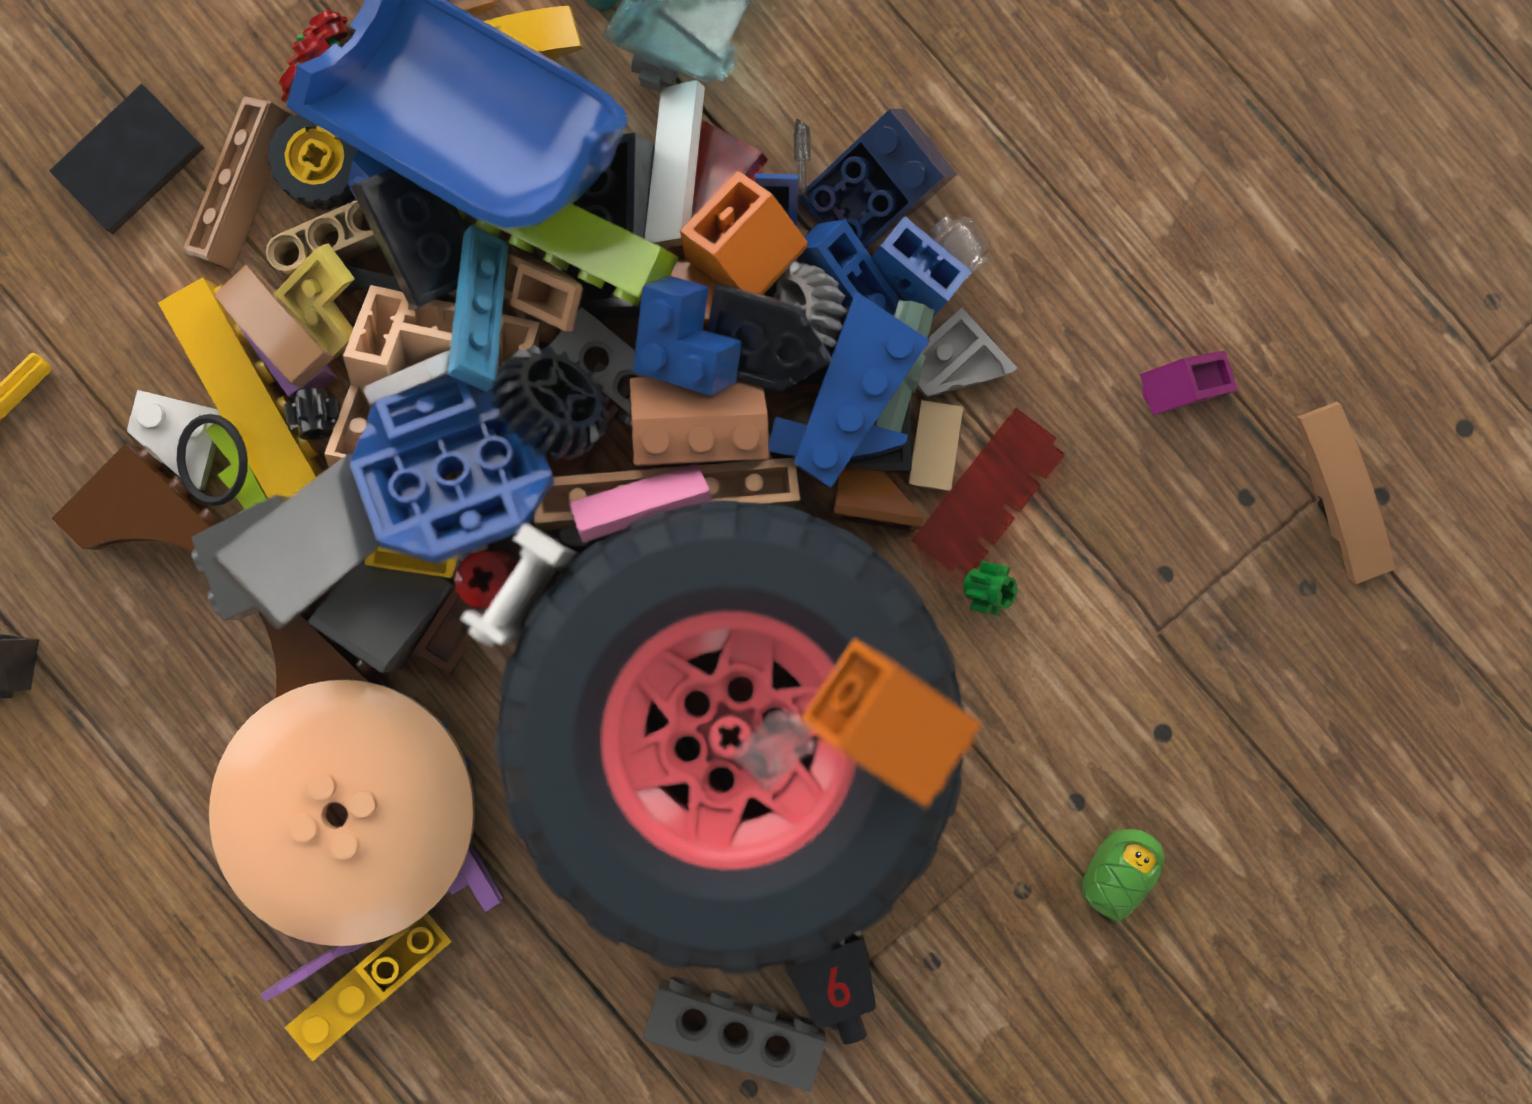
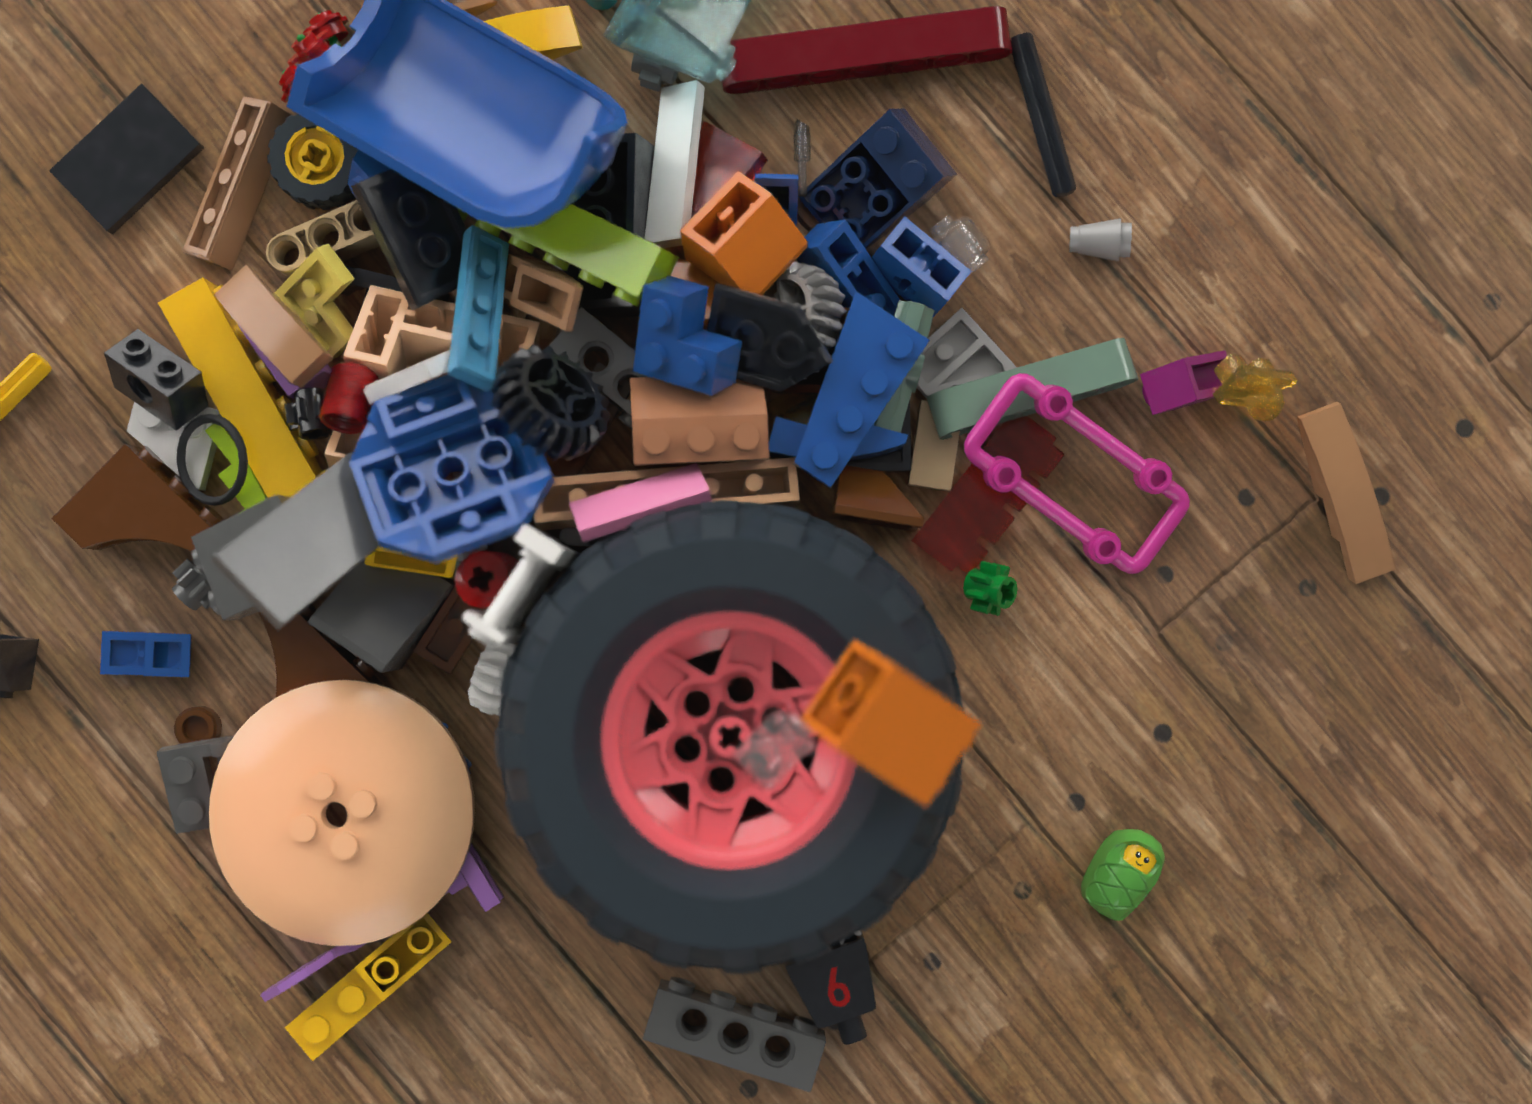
(145, 654): none -> blue slope
(157, 379): none -> black brick
(190, 780): none -> dark grey plate
(191, 586): none -> dark grey gear
(197, 724): none -> reddish brown tile
(345, 403): none -> red piece
(487, 678): none -> white gear
(869, 49): none -> dark red beam
(1005, 474): none -> dark pink bar
(1042, 115): none -> black axle
(1081, 372): none -> sand green beam
(1102, 239): none -> light grey cone
(1253, 386): none -> clear yellow hips

